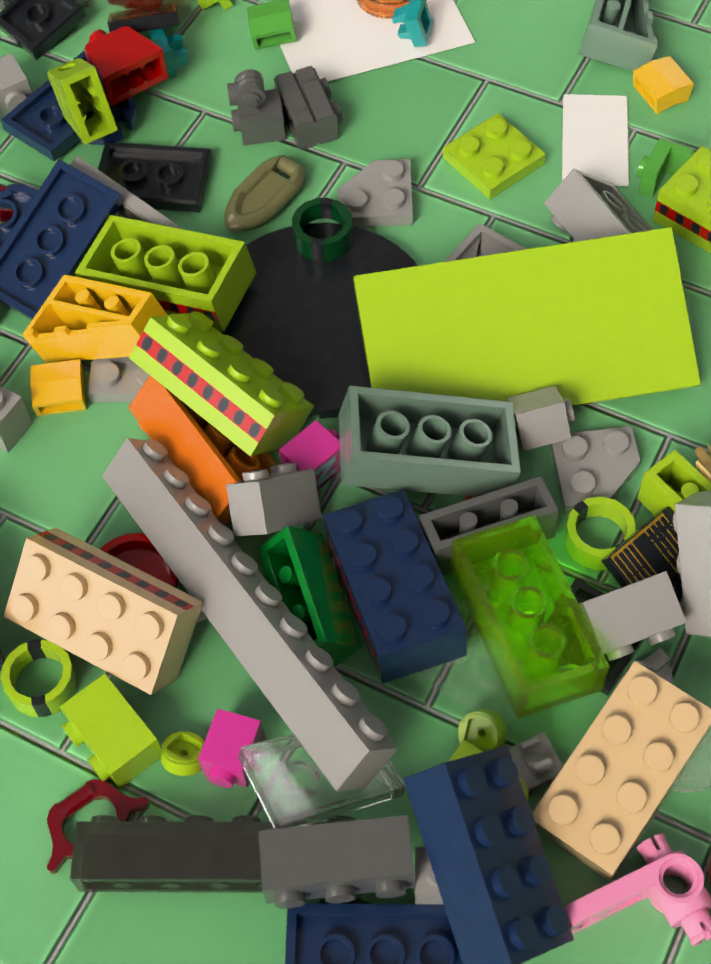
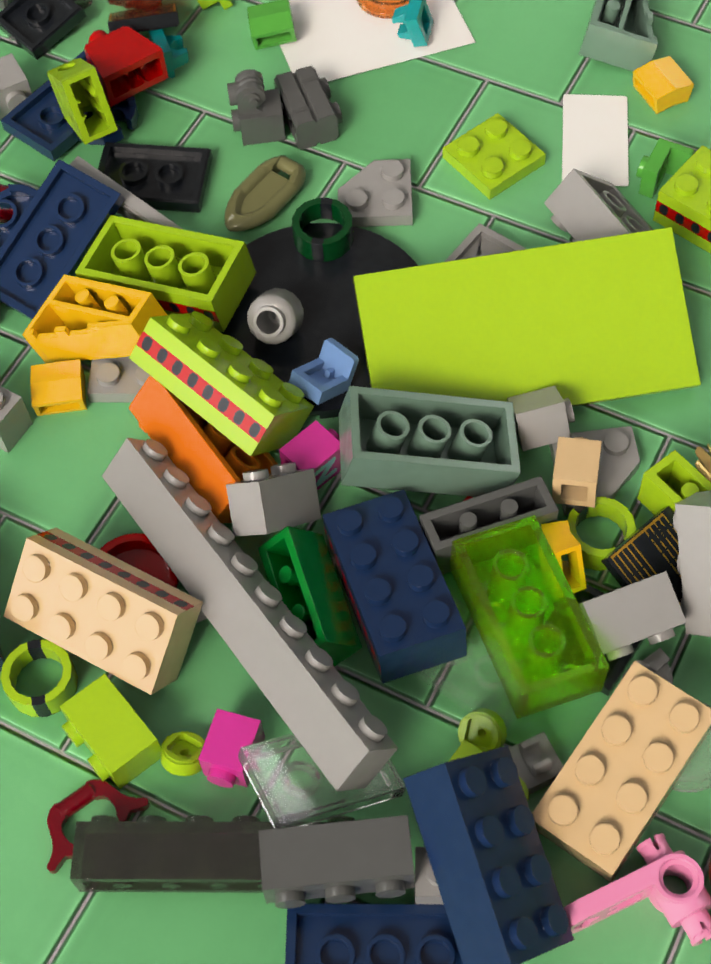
(275, 316): none -> light grey head
(326, 375): none -> medium blue bracket
(562, 543): none -> yellow piece
(576, 471): none -> tan brick

